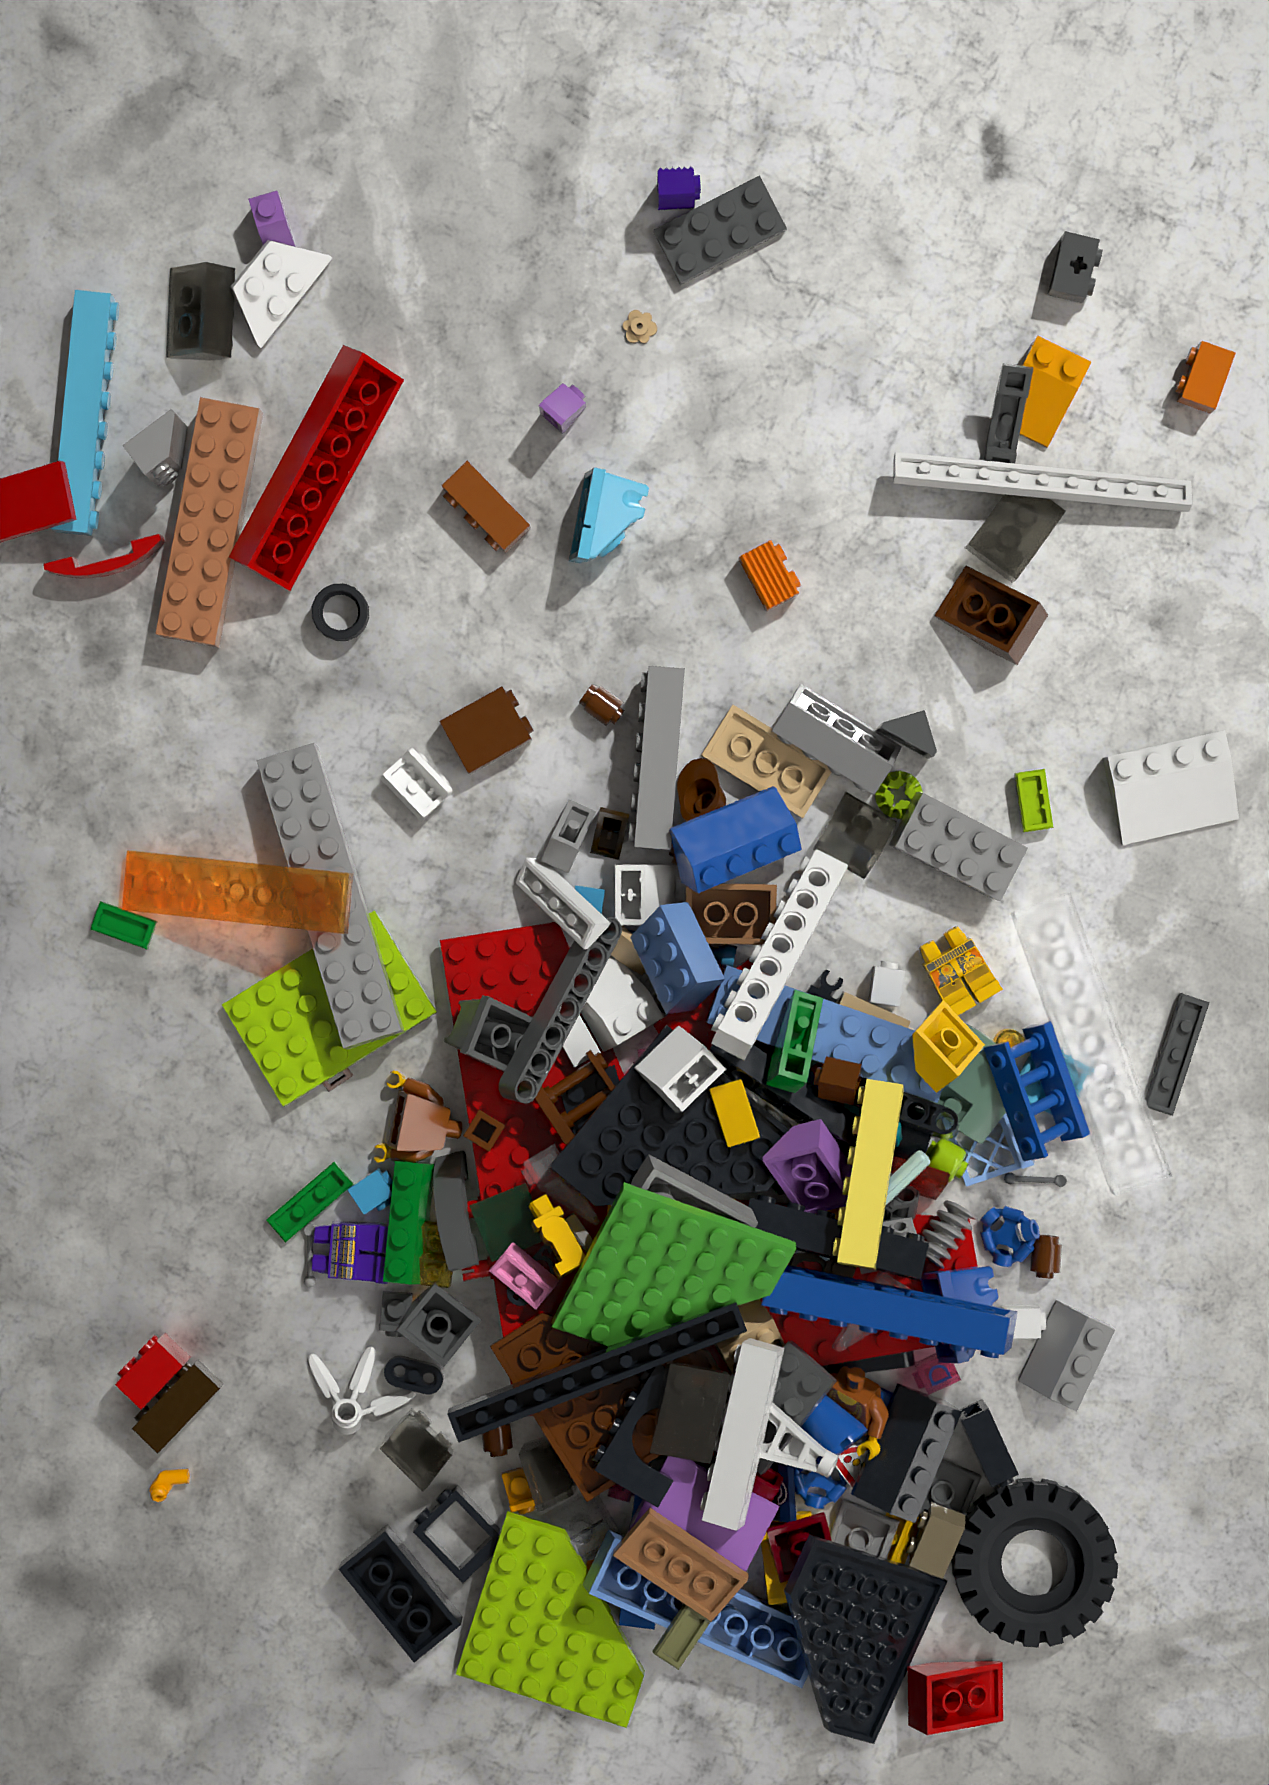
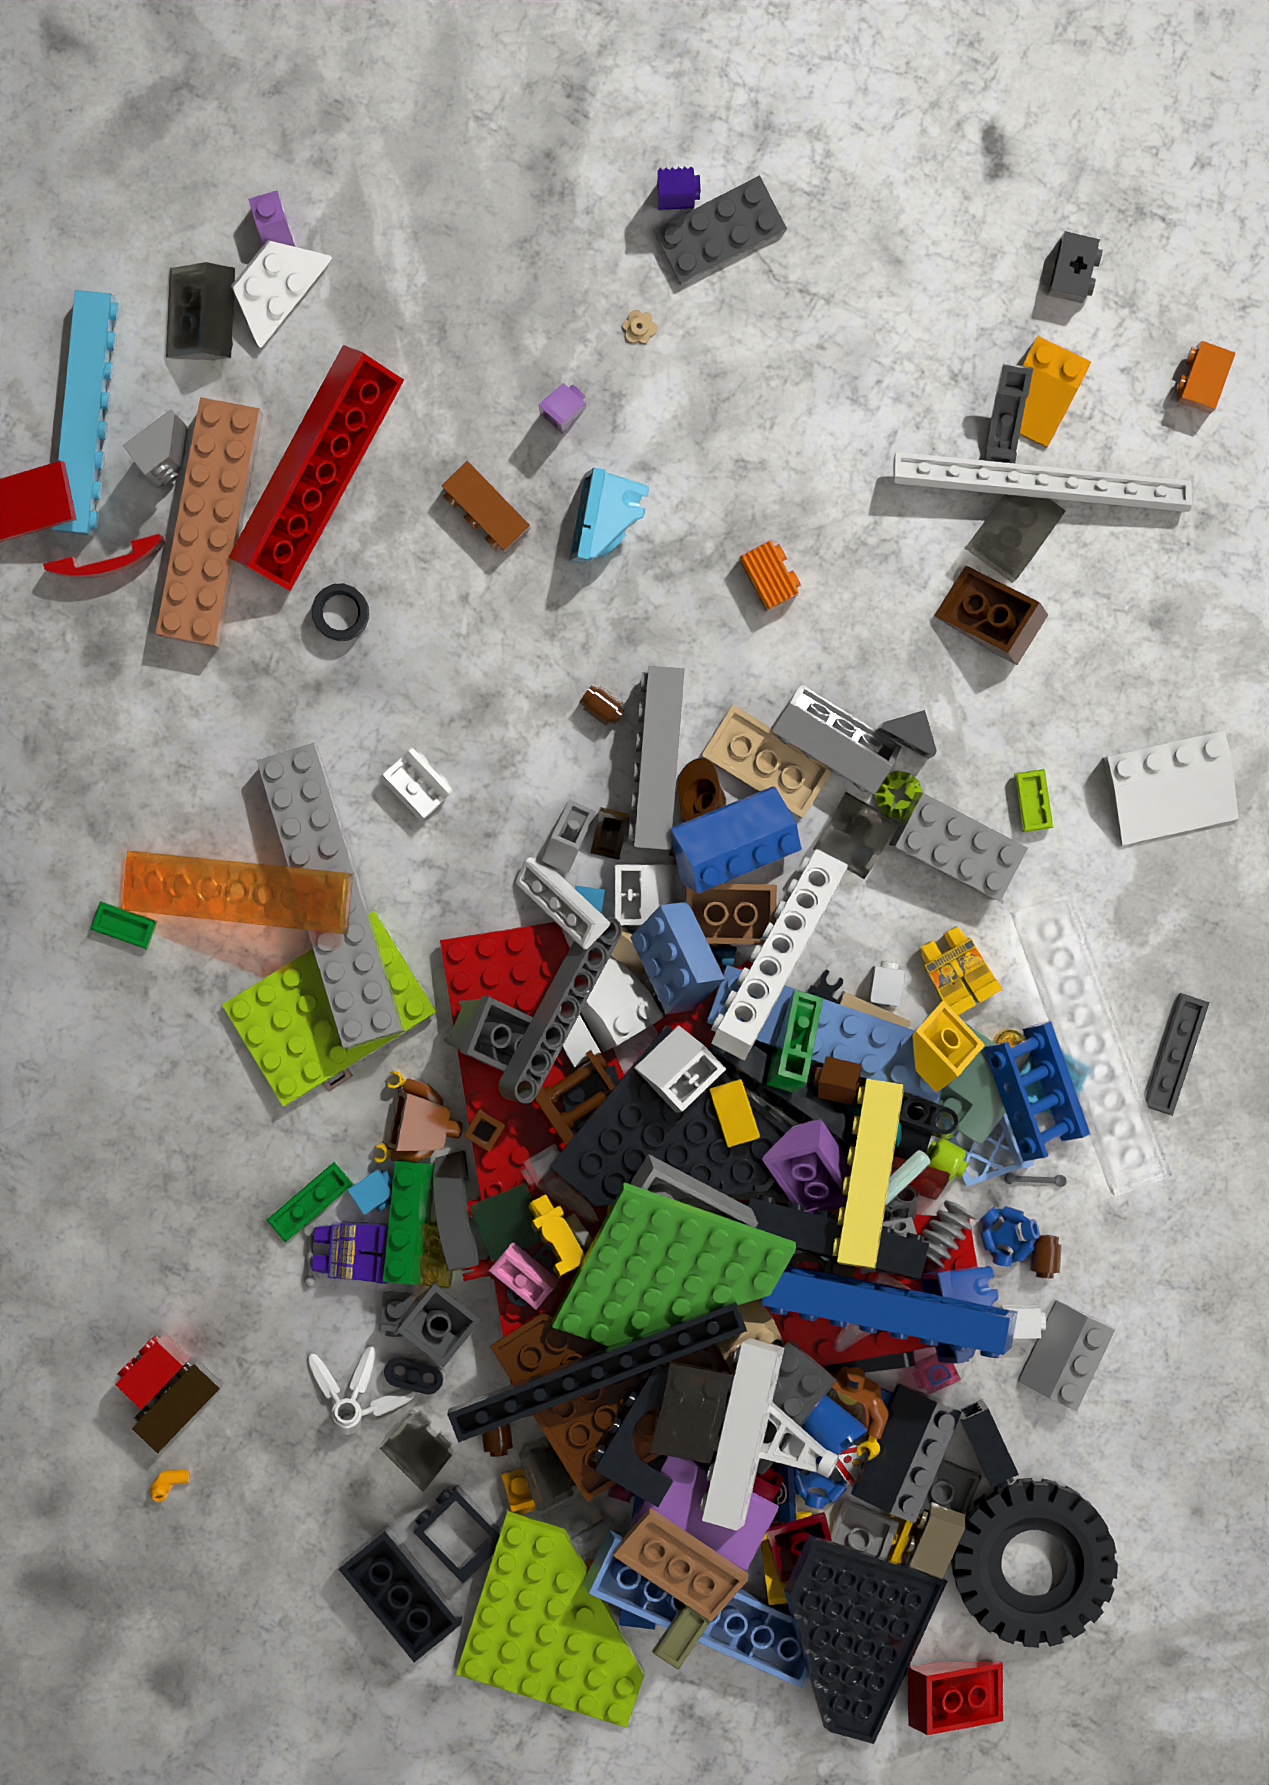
(487, 729): reddish brown brick -> none

